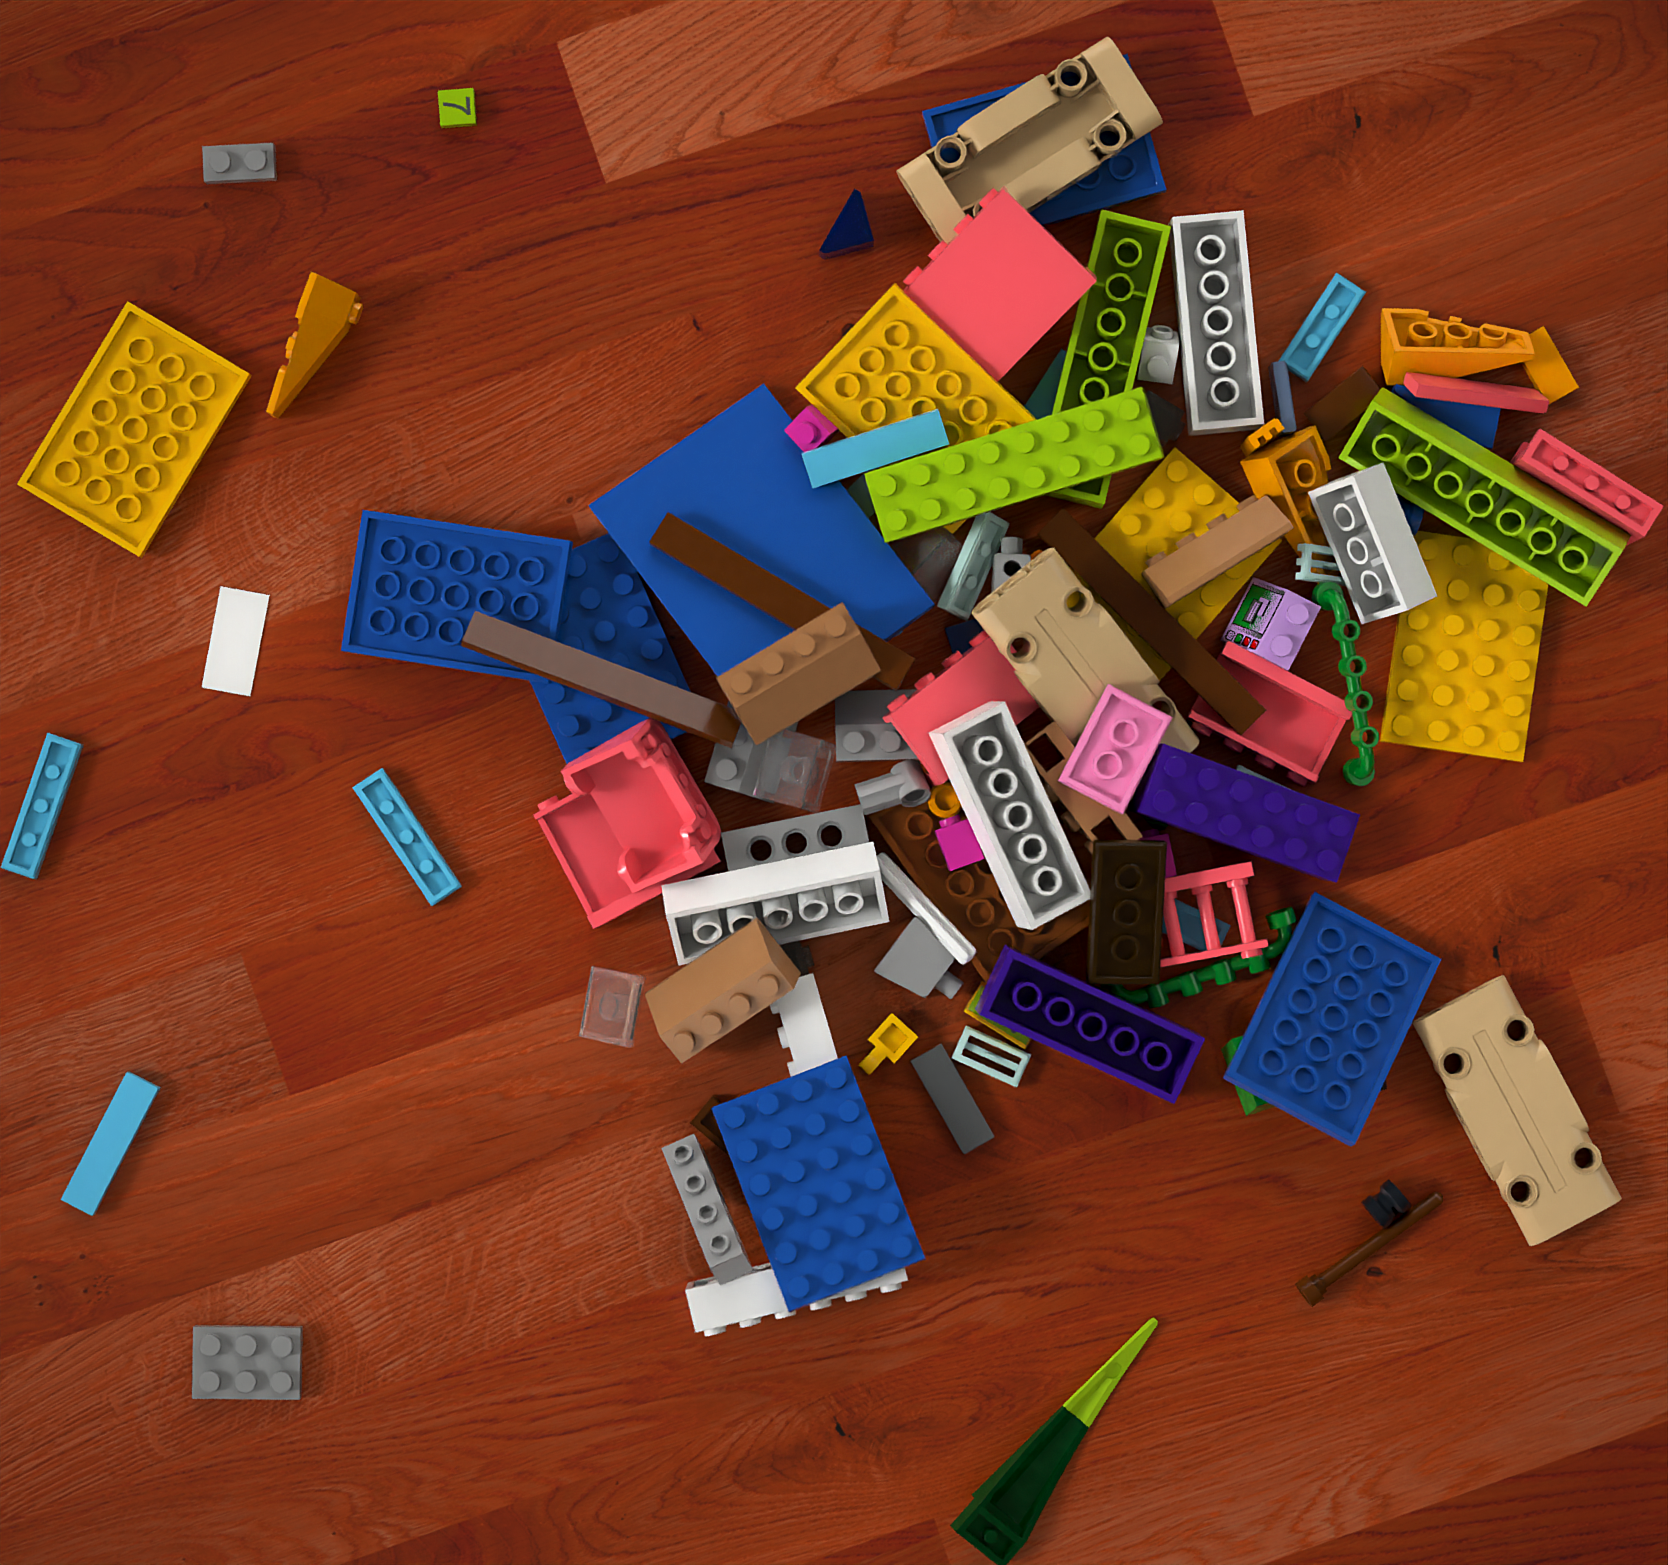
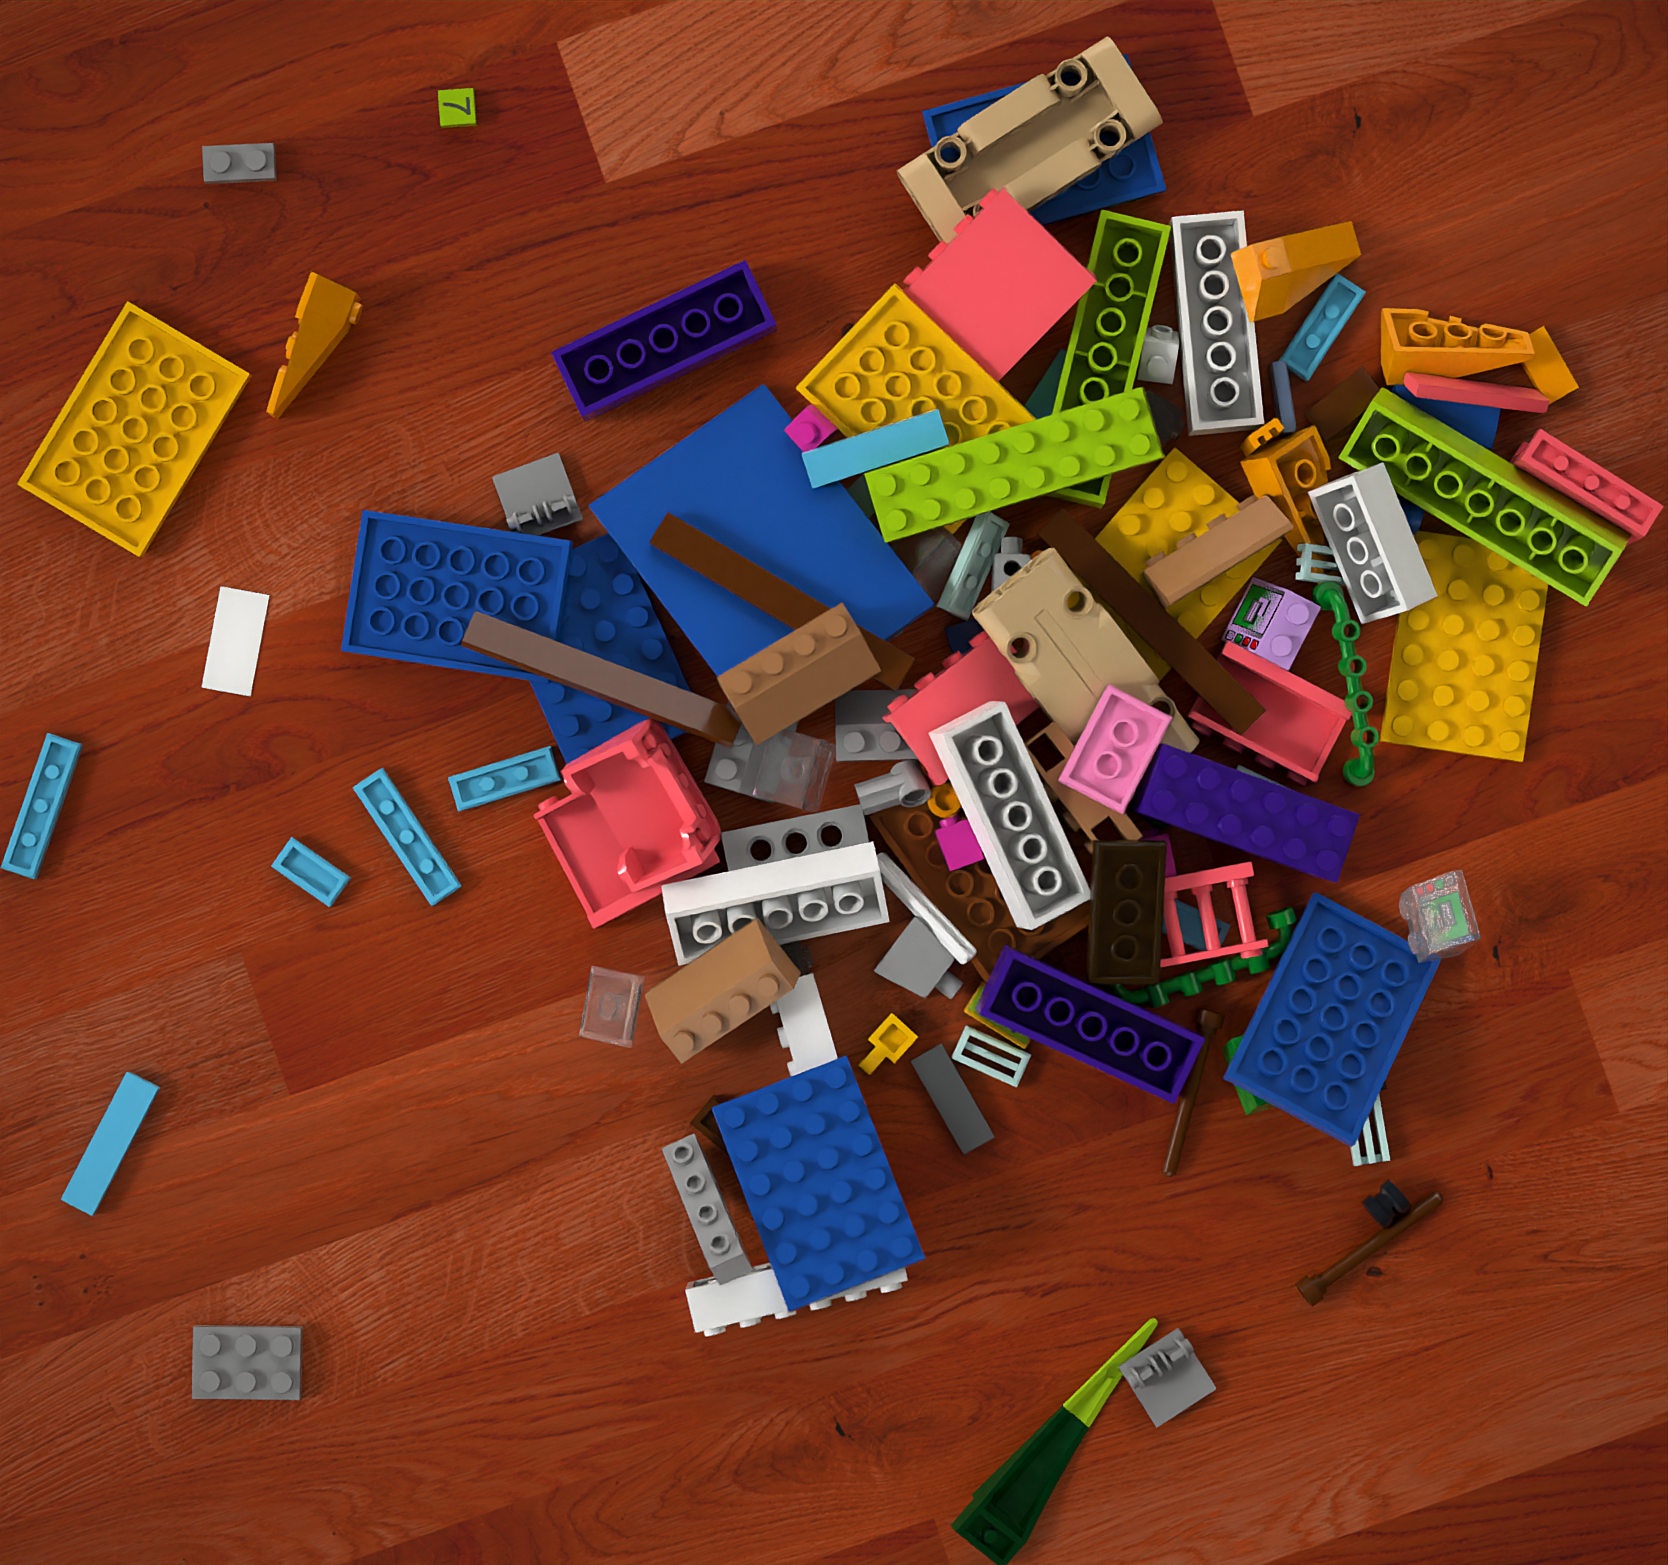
(311, 872): none -> medium azure tile
(504, 778): none -> medium azure tile
(537, 497): none -> light grey hinge
(664, 341): none -> dark purple brick
(850, 231): clear blue slope -> none
(1167, 1377): none -> light grey hinge
(1207, 1024): none -> reddish brown piece
(1290, 267): none -> light orange wedge
(1381, 1136): none -> light aqua tile
(1439, 917): none -> clear slope
(1517, 1110): tan panel -> none

